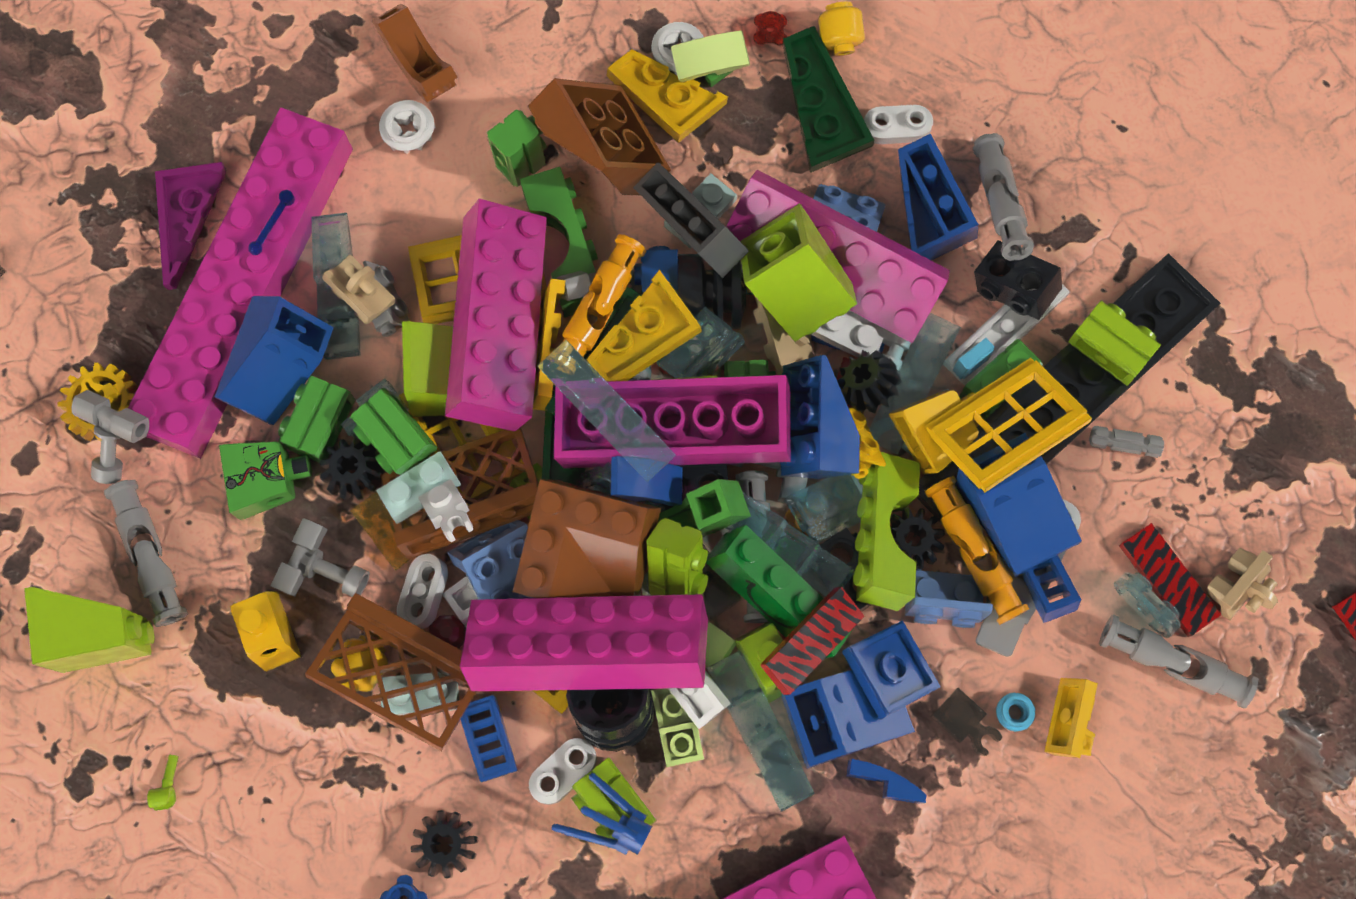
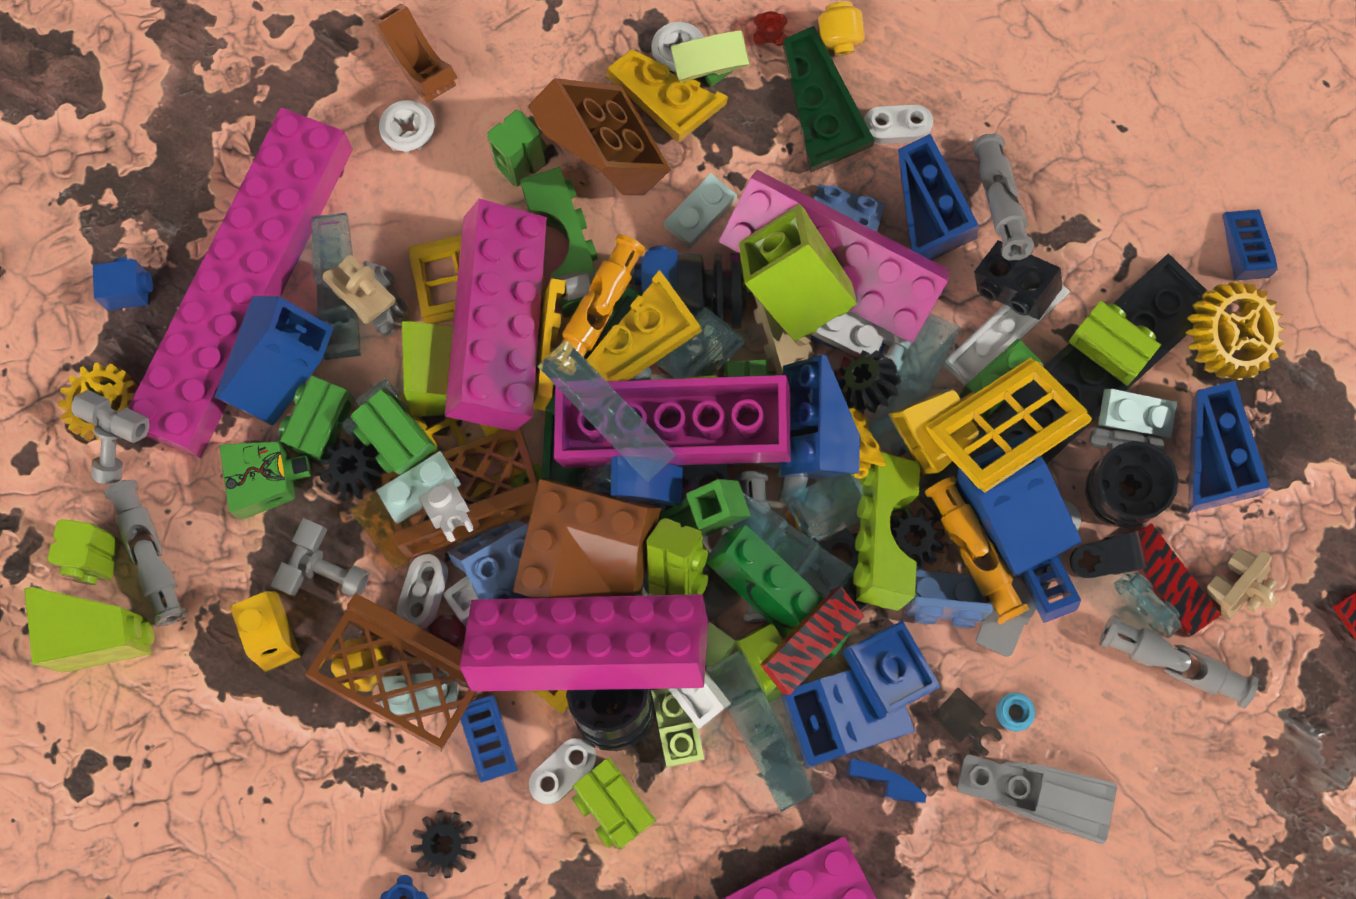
(83, 551): none -> lime brick
(121, 284): none -> blue brick
(164, 797): lime hand -> none
(183, 207): magenta wing -> none
(286, 199): clear blue hinge -> none
(628, 831): blue plant -> none
(691, 220): dark grey brick -> none
(973, 359): medium azure tile -> none
(1043, 795): none -> light grey piece
(1070, 717): yellow hinge -> none
(1114, 555): none -> black piece
(1137, 413): none -> light aqua plate
(1141, 467): none -> black wheel
(1222, 451): none -> blue wedge
(1223, 333): none -> yellow gear
(1241, 267): none -> blue slope

